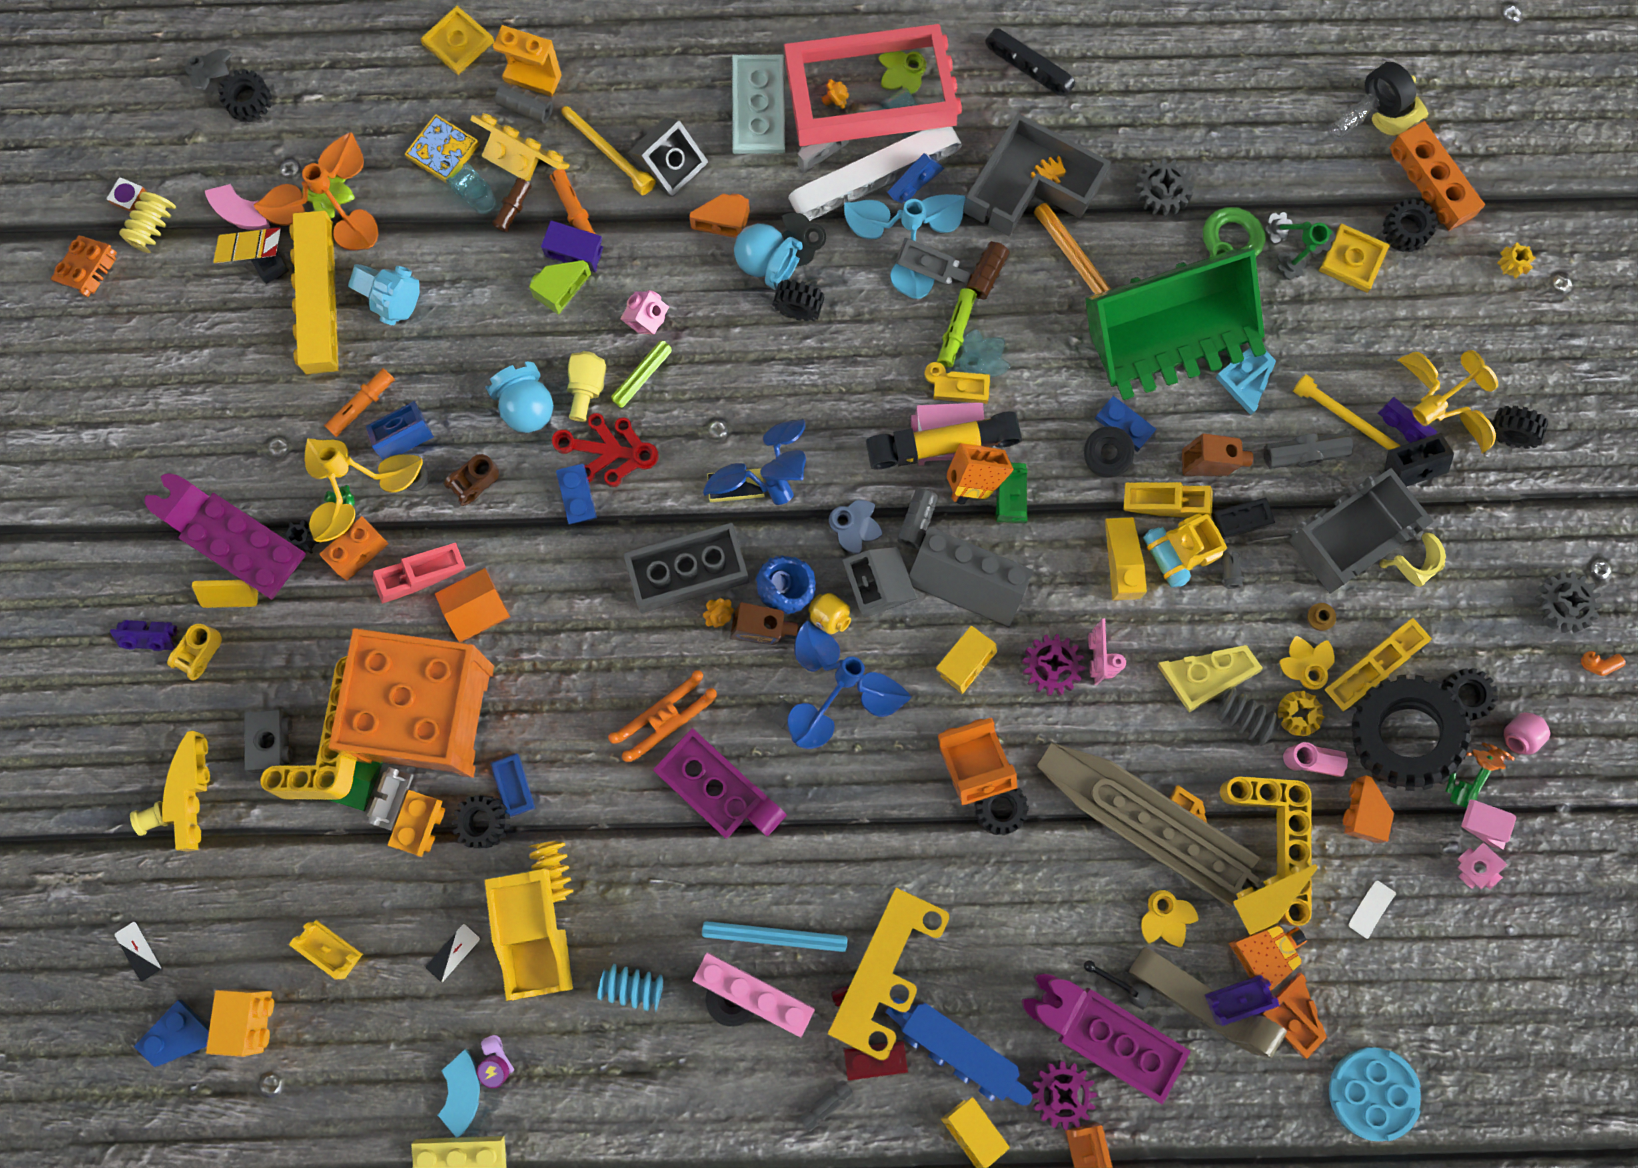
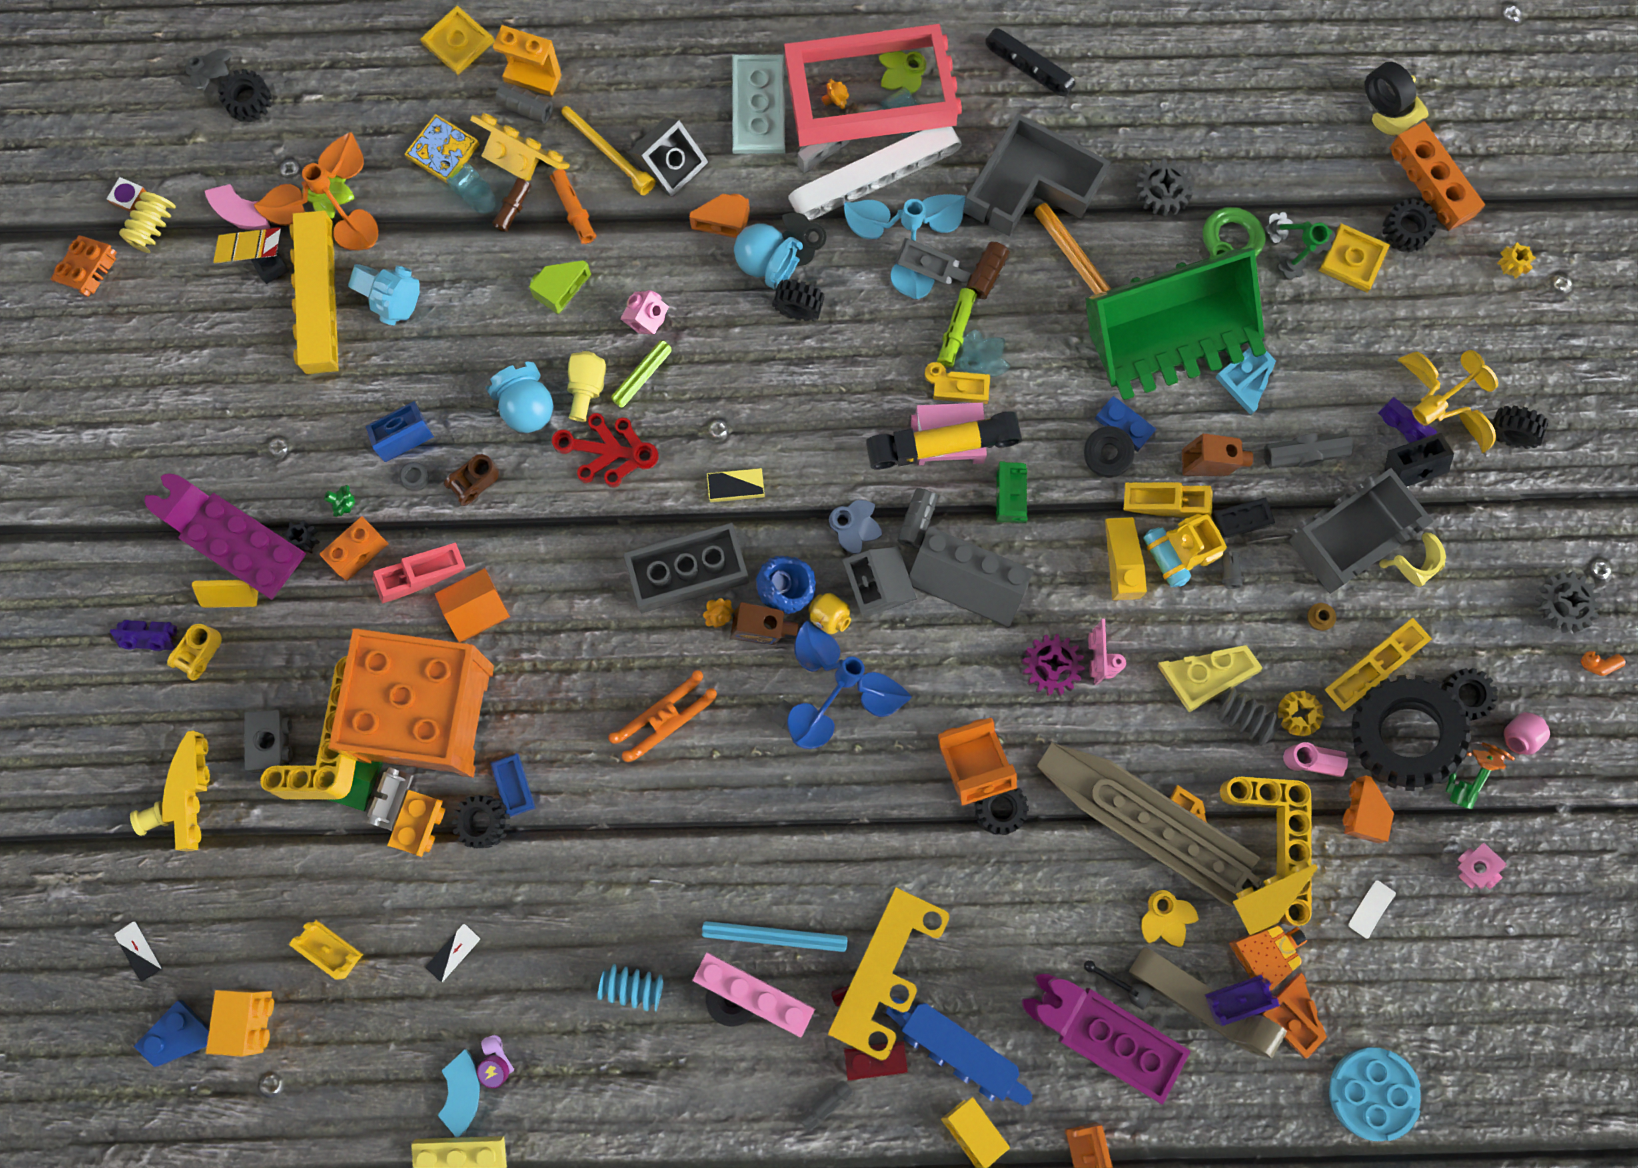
(331, 460): yellow plant -> none
(359, 402): orange pin -> none
(526, 935): yellow piece -> none
(550, 859): yellow piece -> none
(571, 245): dark purple hinge -> none
(576, 494): blue plate -> none
(739, 796): magenta hinge -> none
(776, 473): blue plant -> none
(915, 178): blue wing -> none
(967, 659): yellow hinge -> none
(977, 472): orange torso -> none
(1050, 171): light orange piece -> none
(1053, 1106): magenta gear -> none
(1305, 659): yellow plate -> none
(1307, 387): yellow piece -> none
(1354, 115): clear pin -> none
(1489, 823): bright pink slope -> none

